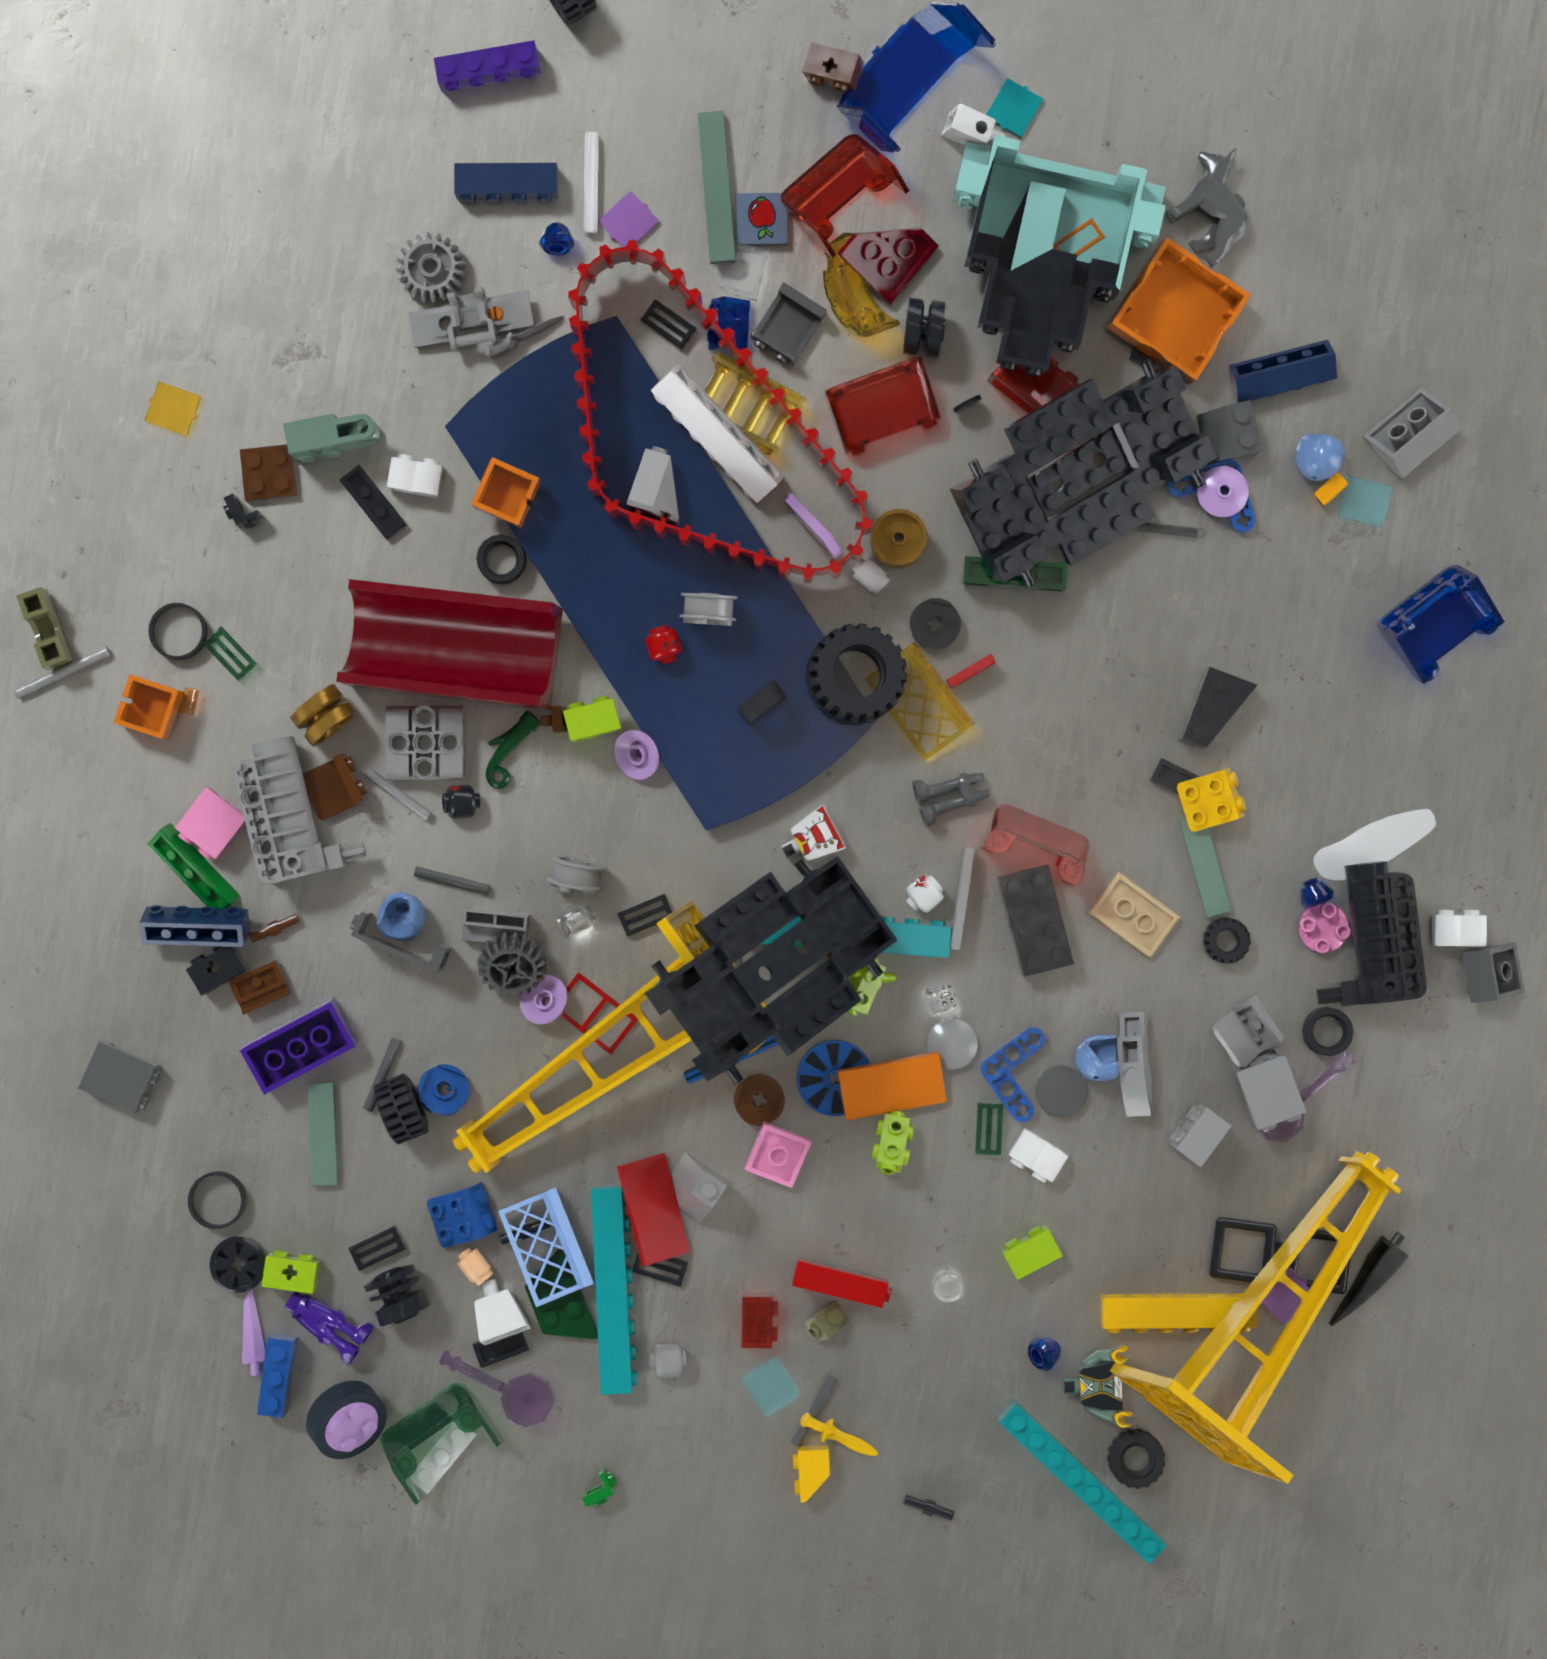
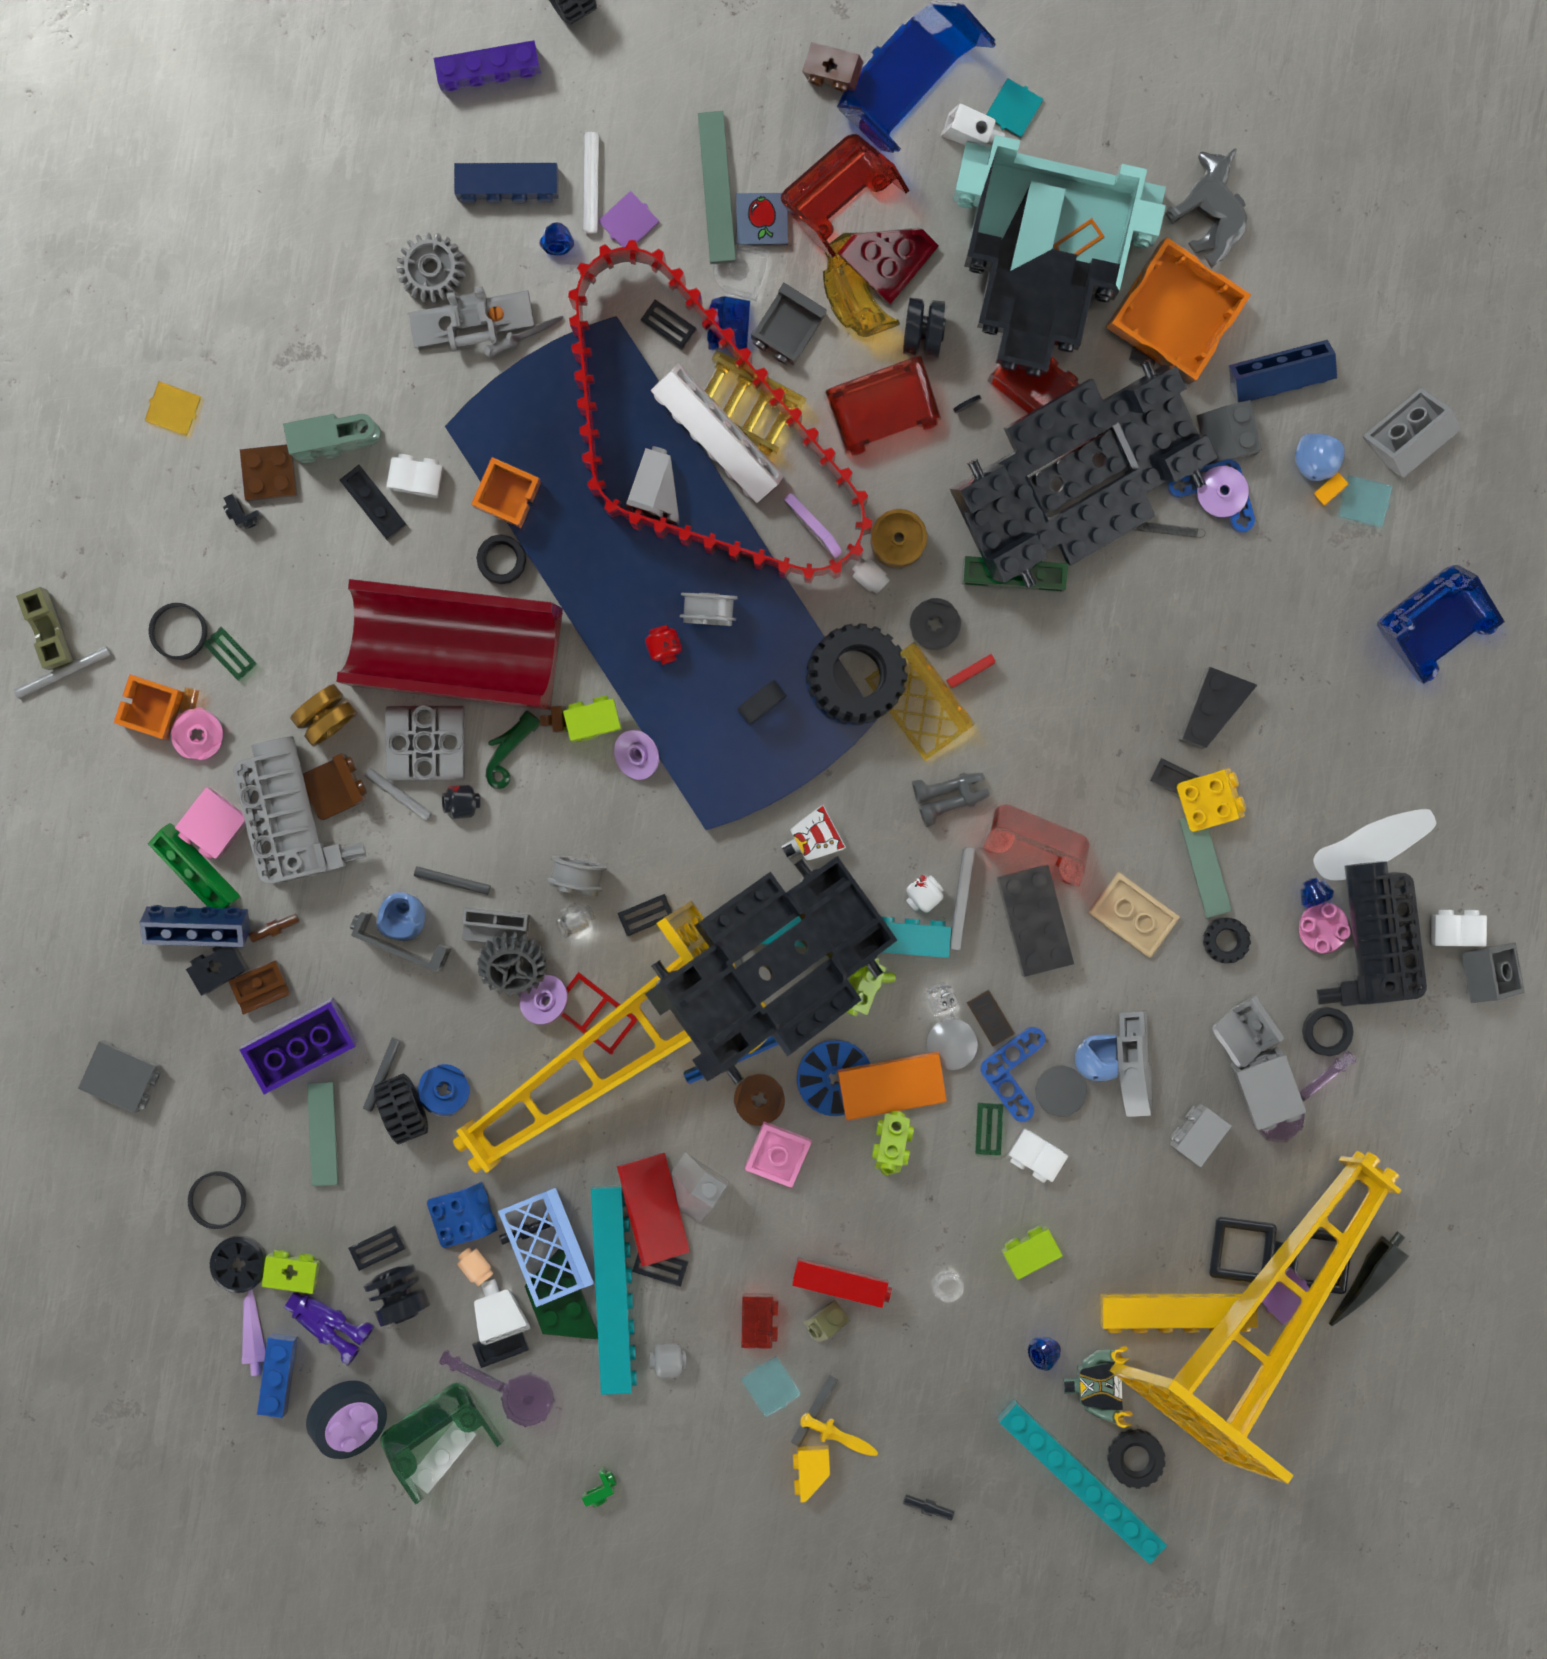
(195, 748): none -> bright pink plate
(990, 1018): none -> tile

